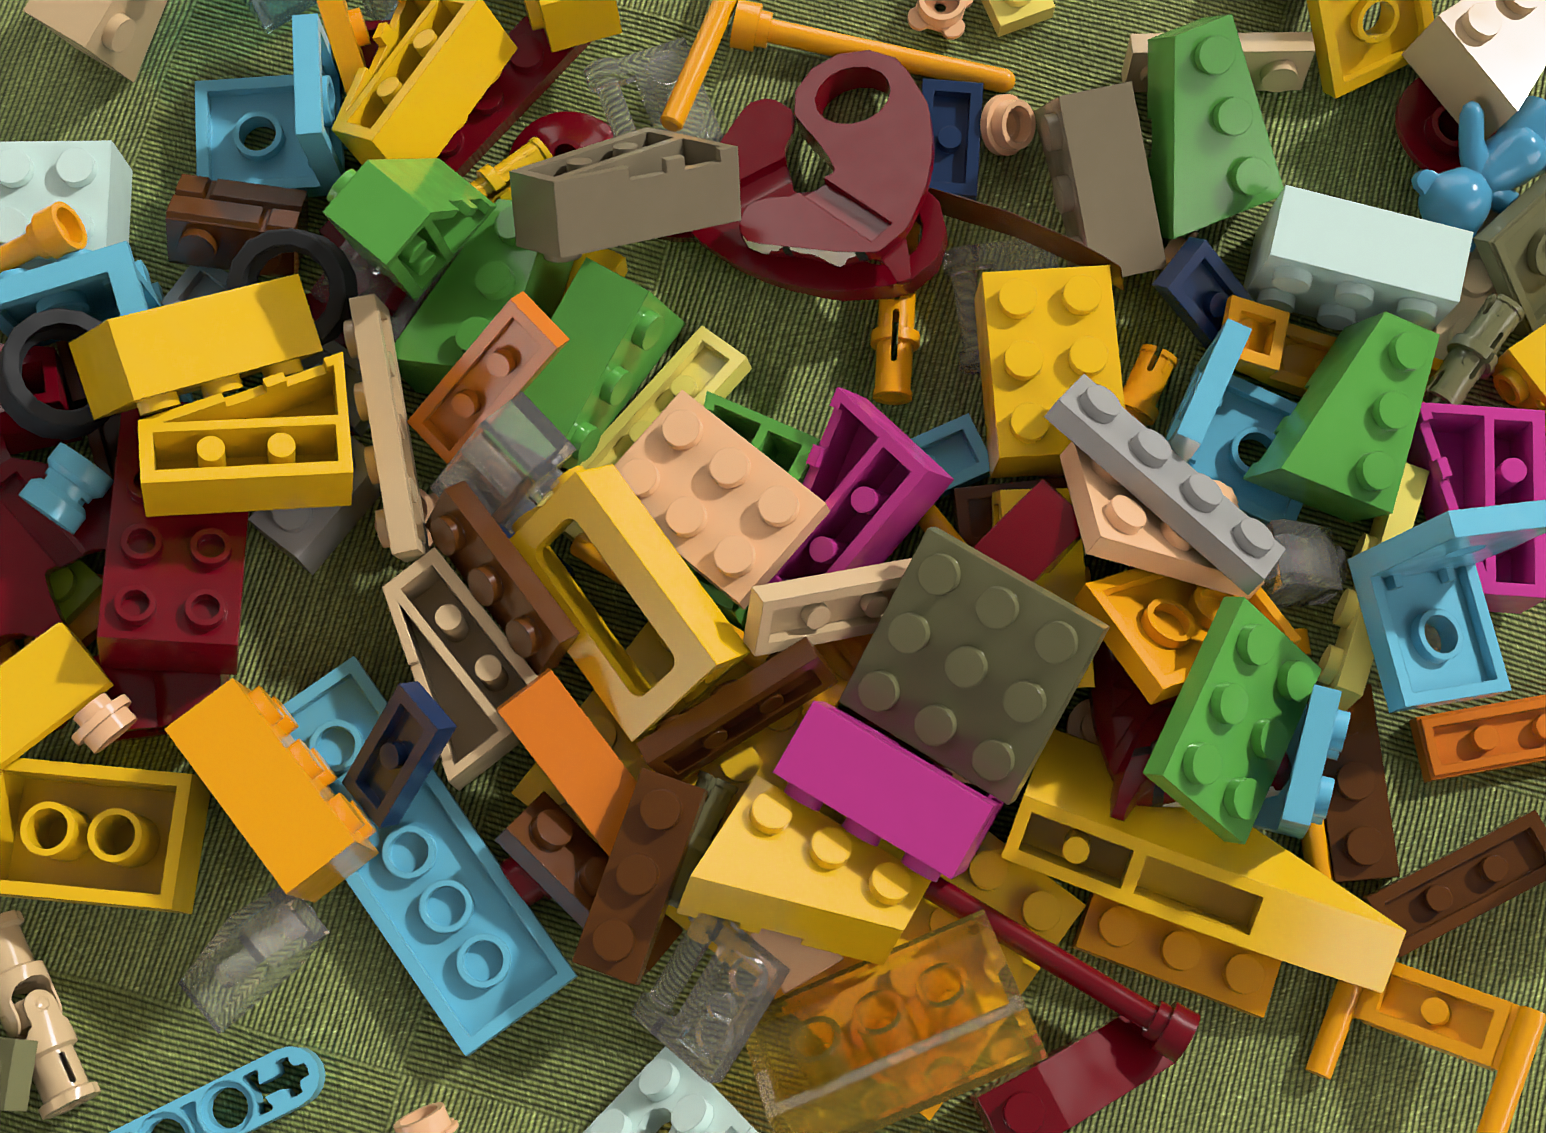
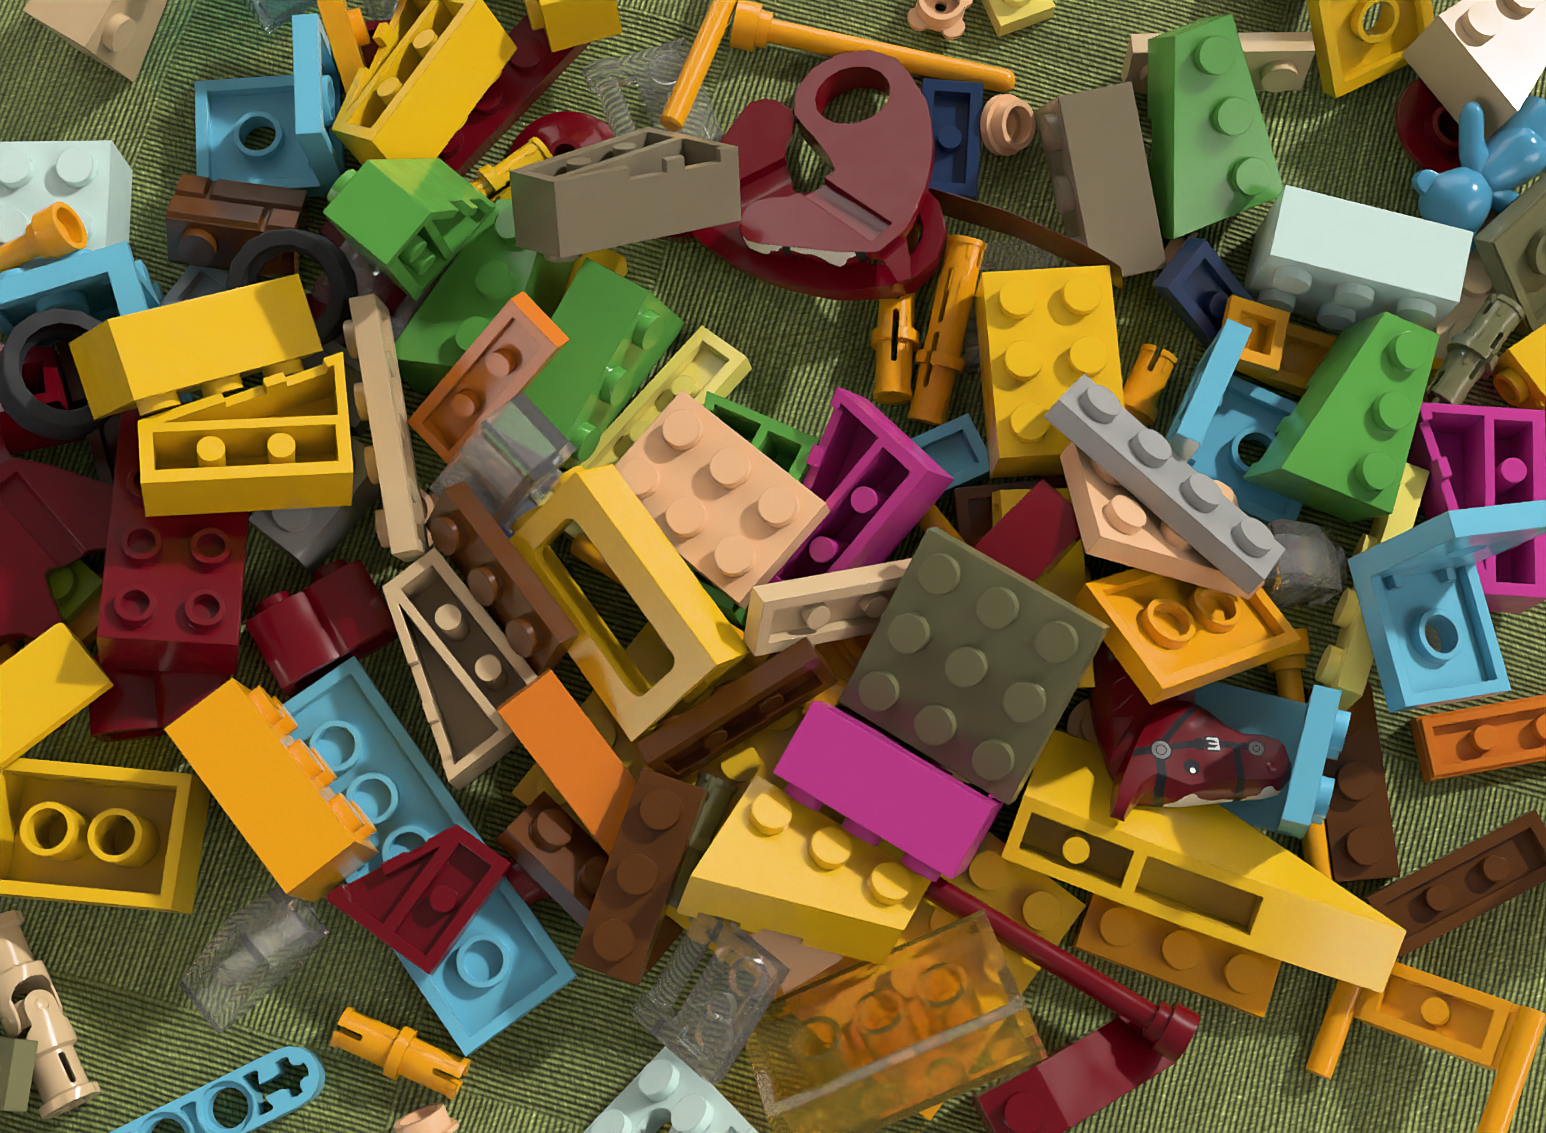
(66, 488): medium azure wheel -> none
(103, 722): light nougat plate -> none
(322, 625): none -> dark red brick
(399, 754): plate -> none
(400, 1052): none -> light orange pin
(425, 896): none -> dark red wing
(943, 345): none -> light orange pin
(1233, 720): bright green plate -> none

